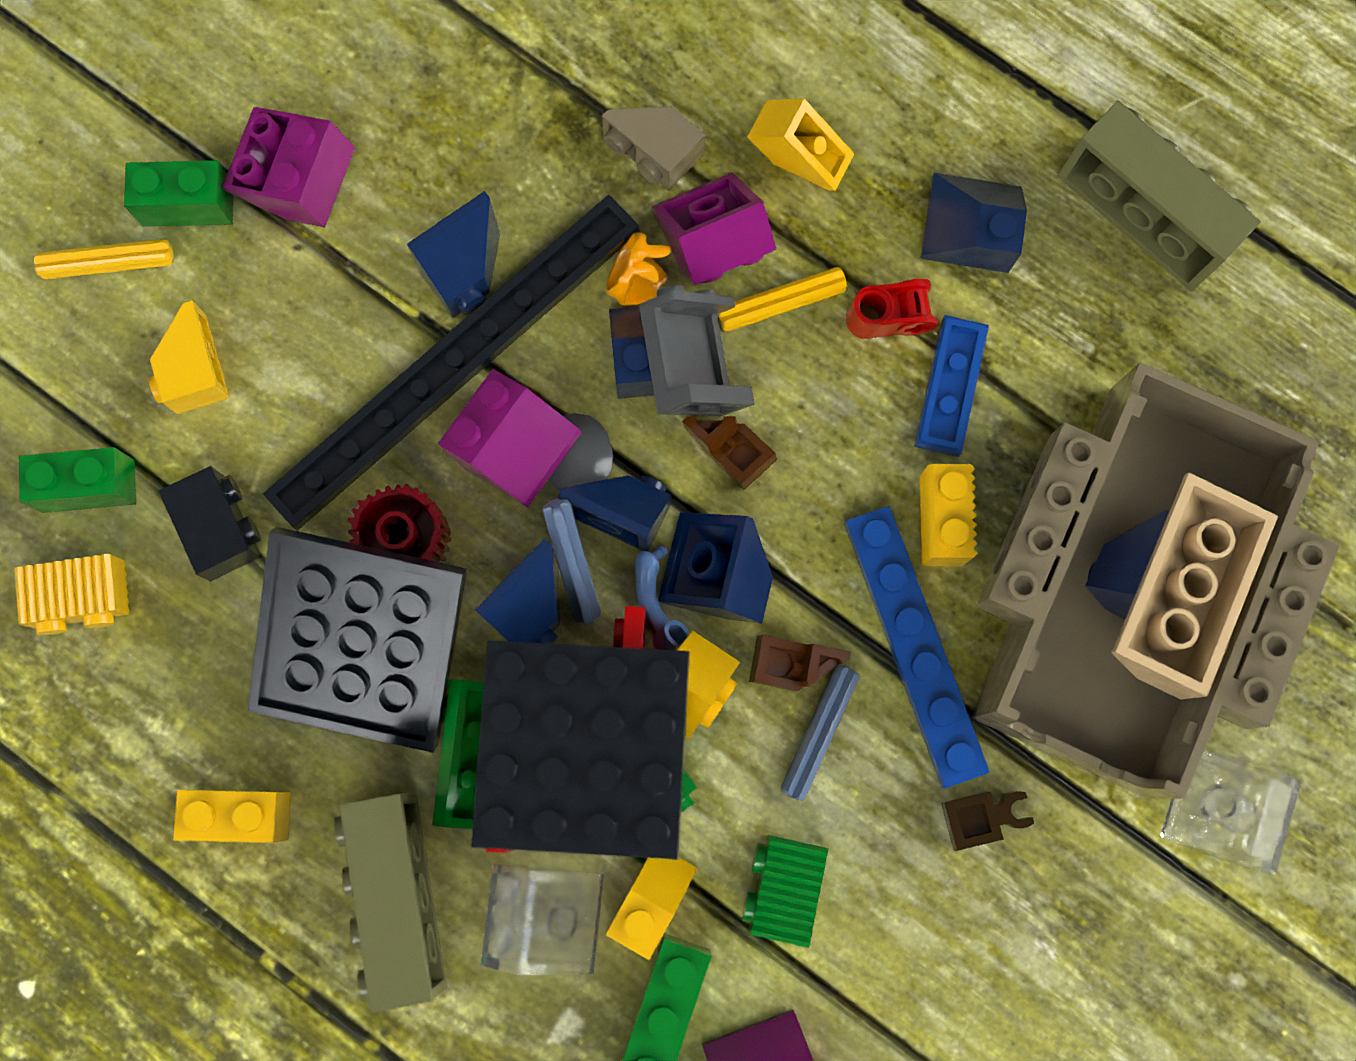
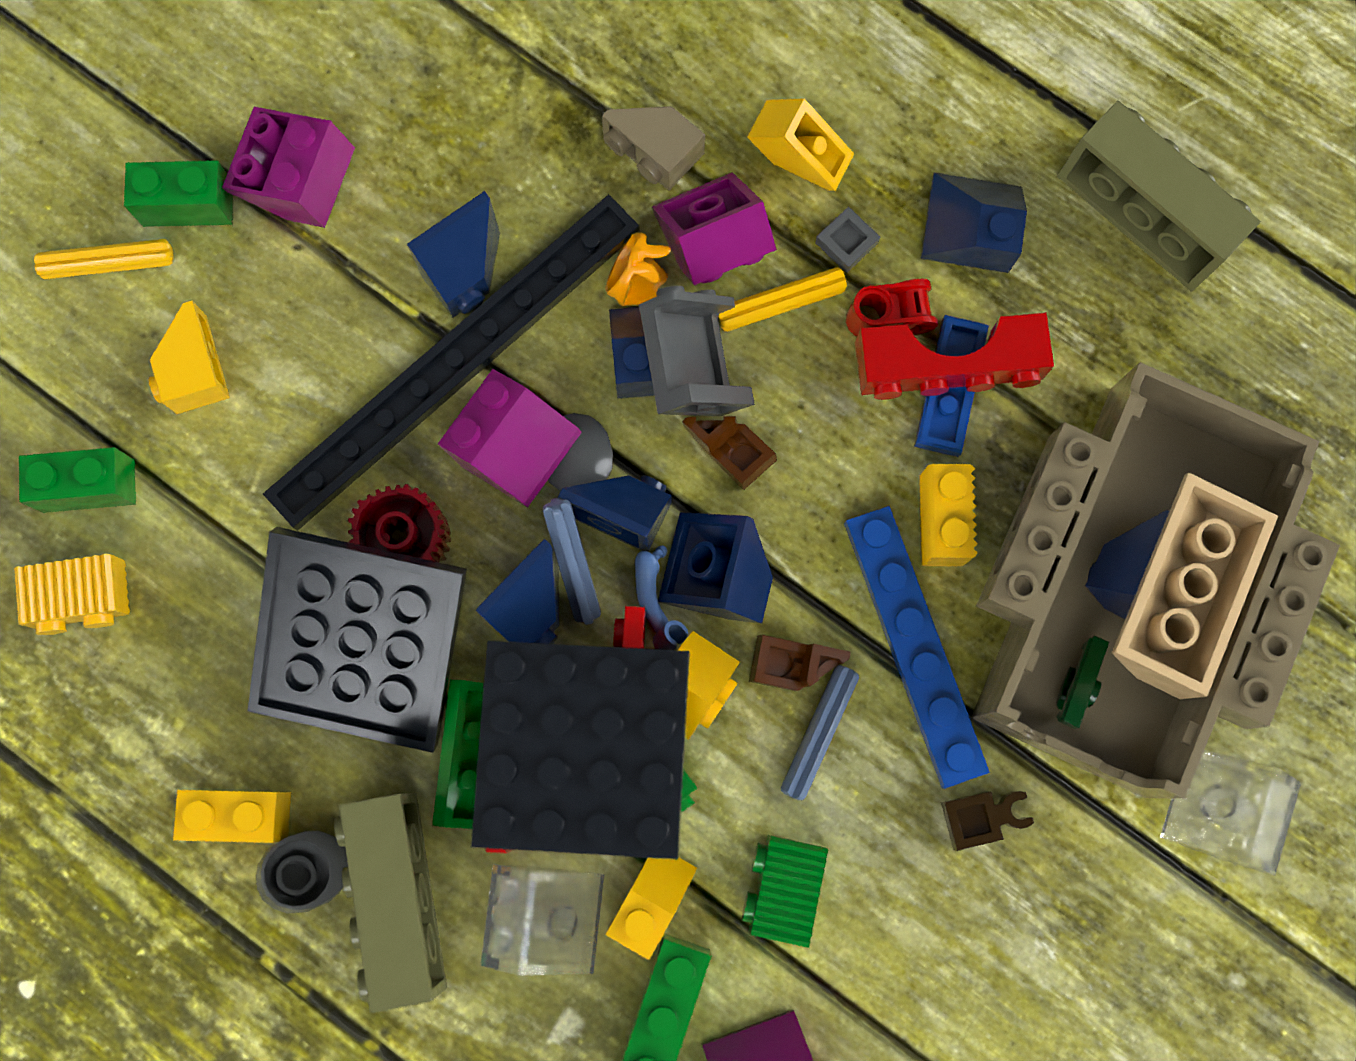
(211, 523): black brick -> none
(301, 872): none -> dark grey hat
(847, 239): none -> dark grey plate
(896, 362): none -> red arch
(1081, 685): none -> dark green plate

